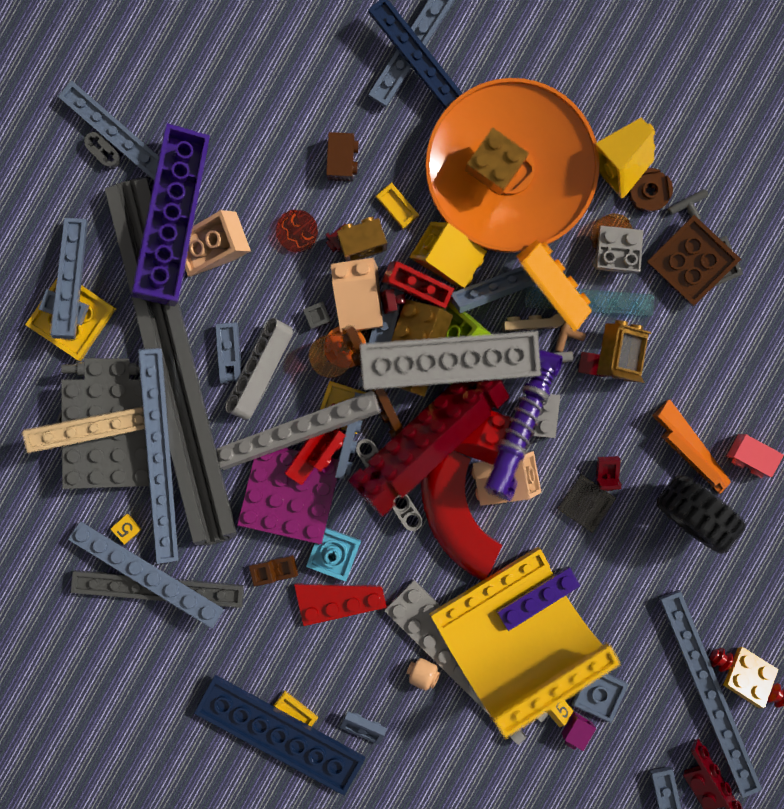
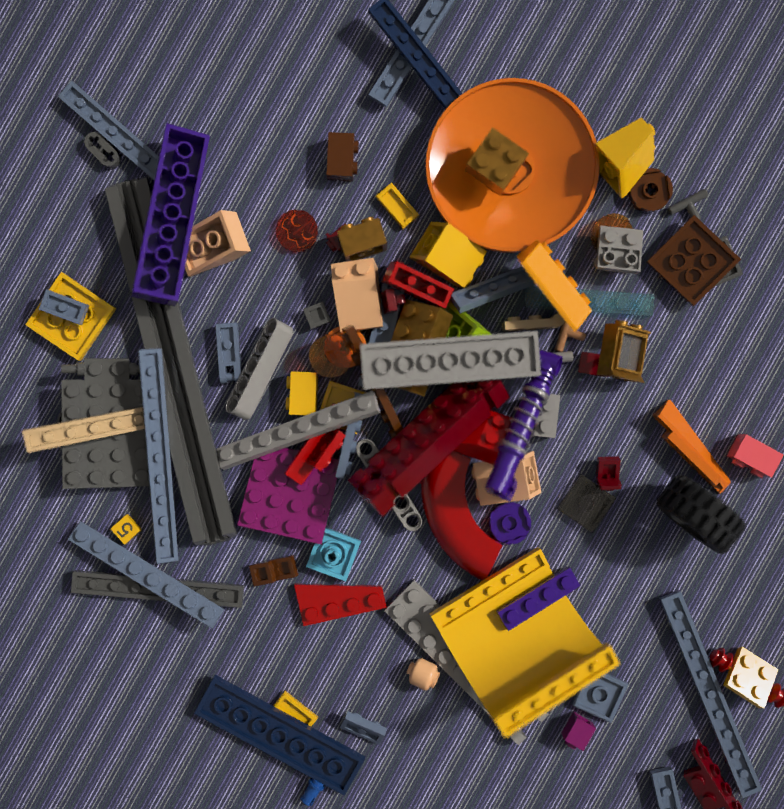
(69, 279): sand blue plate -> none
(303, 393): none -> yellow brick
(311, 792): none -> blue pin
(509, 523): none -> dark purple tile
(560, 713): yellow tile -> none

